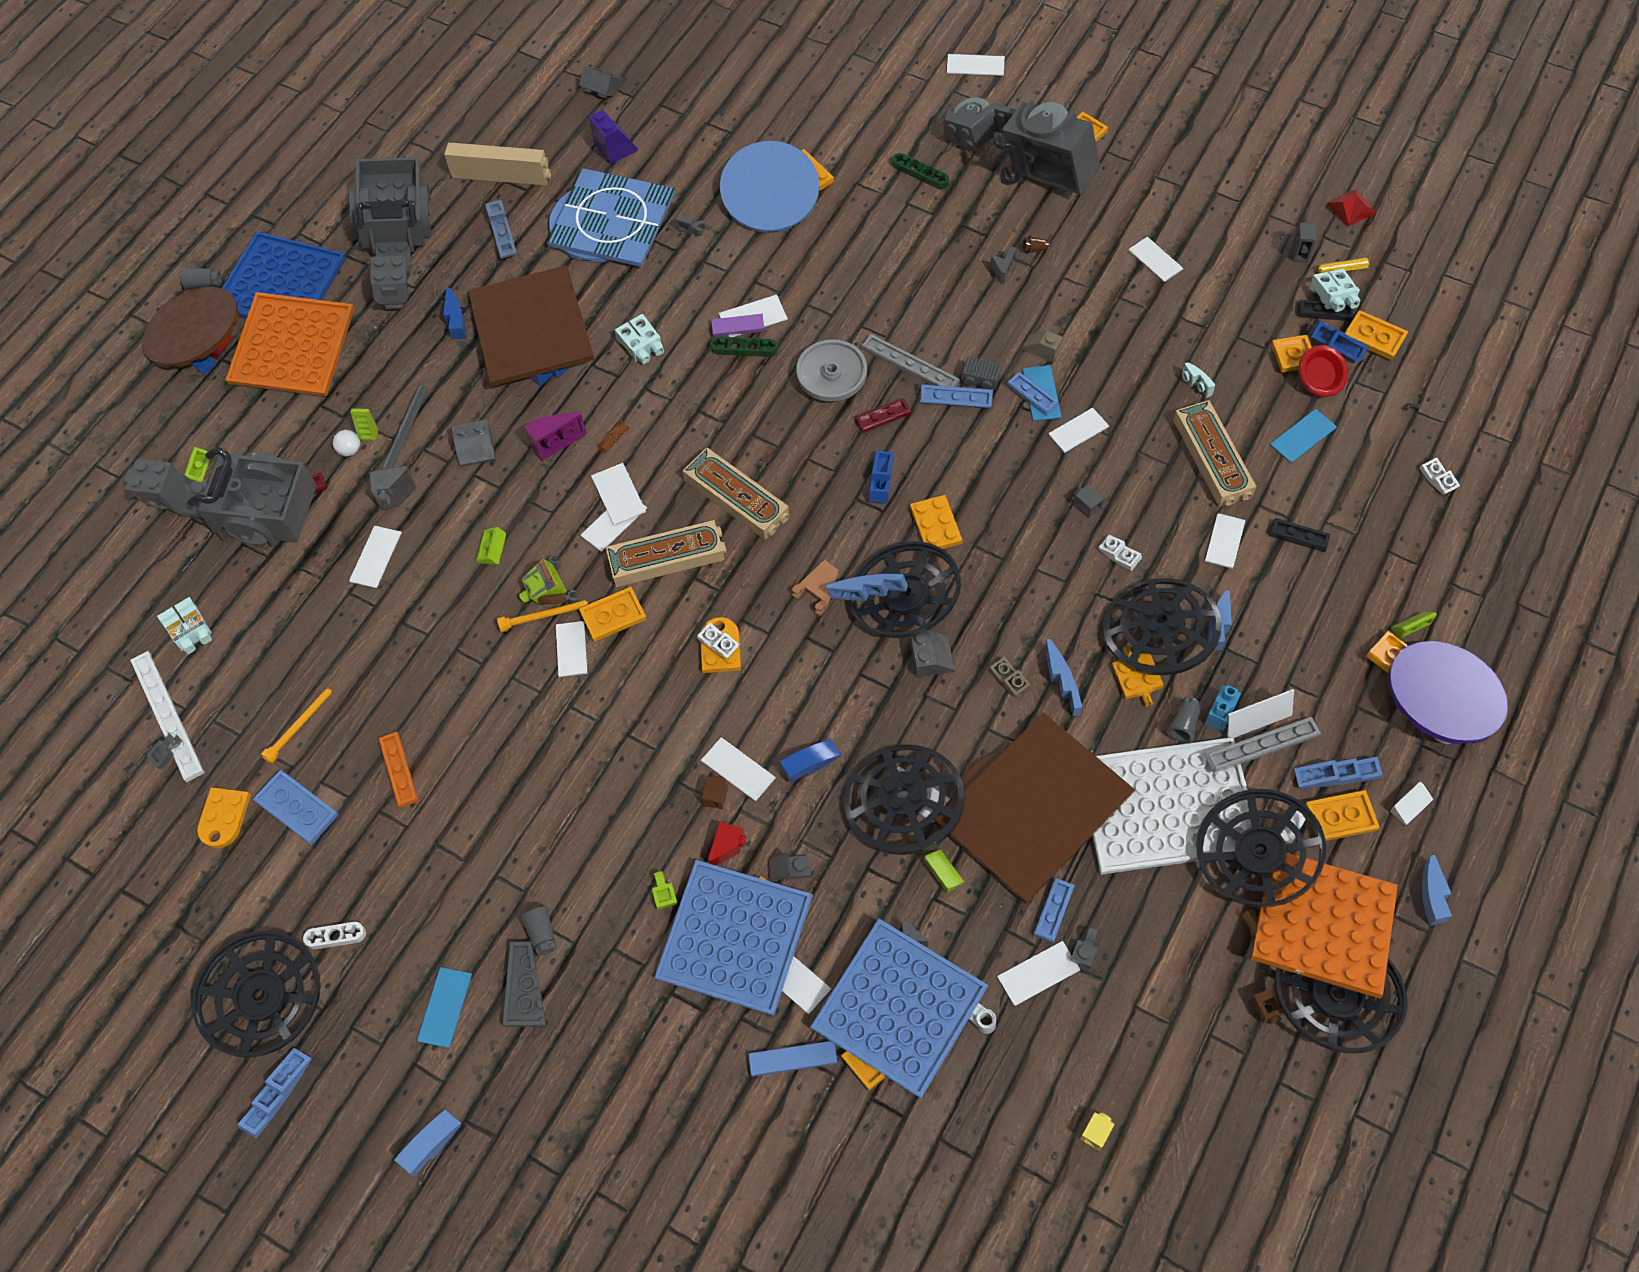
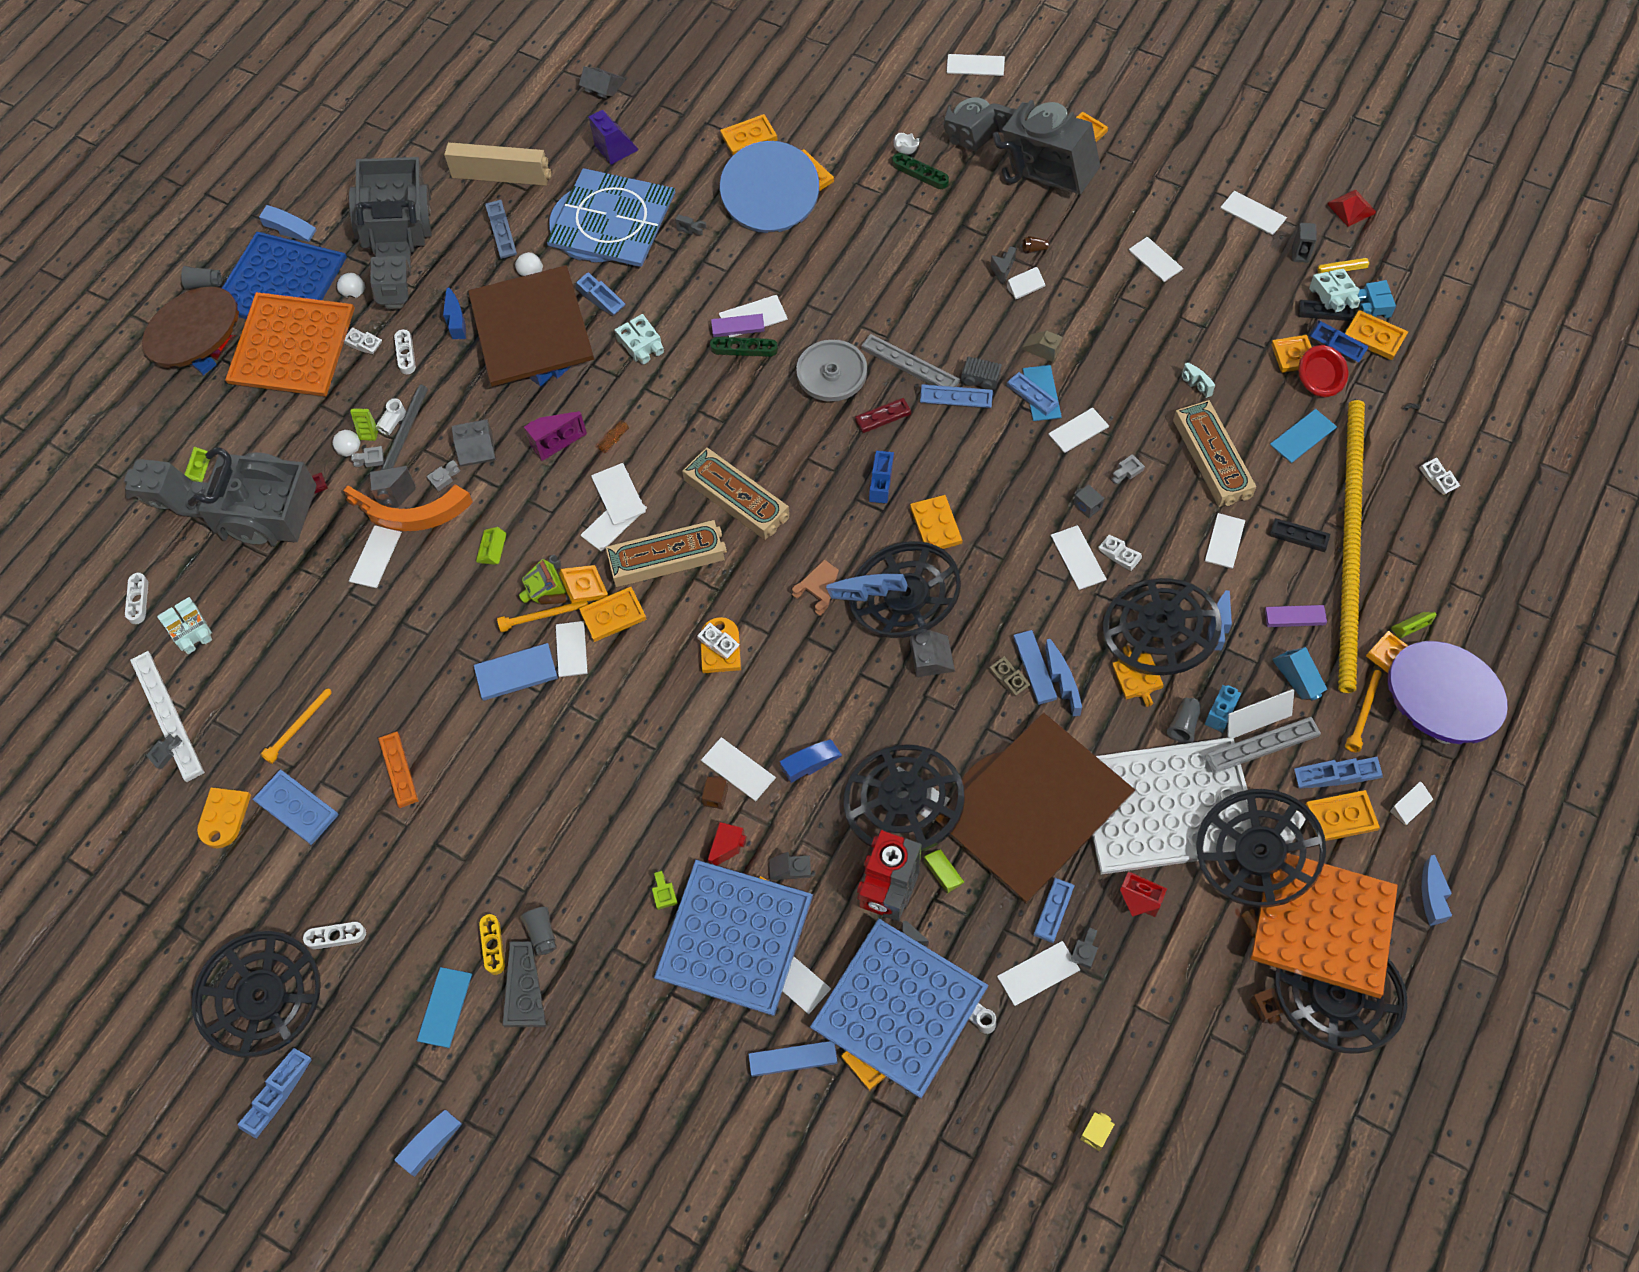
(132, 591): none -> white beam
(287, 224): none -> medium blue slope
(350, 285): none -> white hair
(363, 342): none -> white slope
(371, 457): none -> light grey plate
(391, 417): none -> white piece
(400, 346): none -> white beam
(413, 519): none -> orange arch
(442, 477): none -> light grey plate
(488, 960): none -> yellow beam
(515, 671): none -> medium blue tile
(528, 264): none -> white hair
(583, 584): none -> light orange plate
(599, 294): none -> medium blue slope
(747, 133): none -> light orange plate
(889, 875): none -> piece
(905, 143): none -> white hair
(1025, 283): none -> white slope
(1035, 667): none -> medium blue tile
(1078, 557): none -> white piece
(1129, 467): none -> light grey plate
(1142, 895): none -> red slope
(1253, 213): none -> white piece
(1295, 616): none -> medium lavender tile
(1301, 673): none -> dark azure slope
(1351, 548): none -> yellow piece
(1354, 742): none -> light orange piece
(1377, 299): none -> dark azure hips

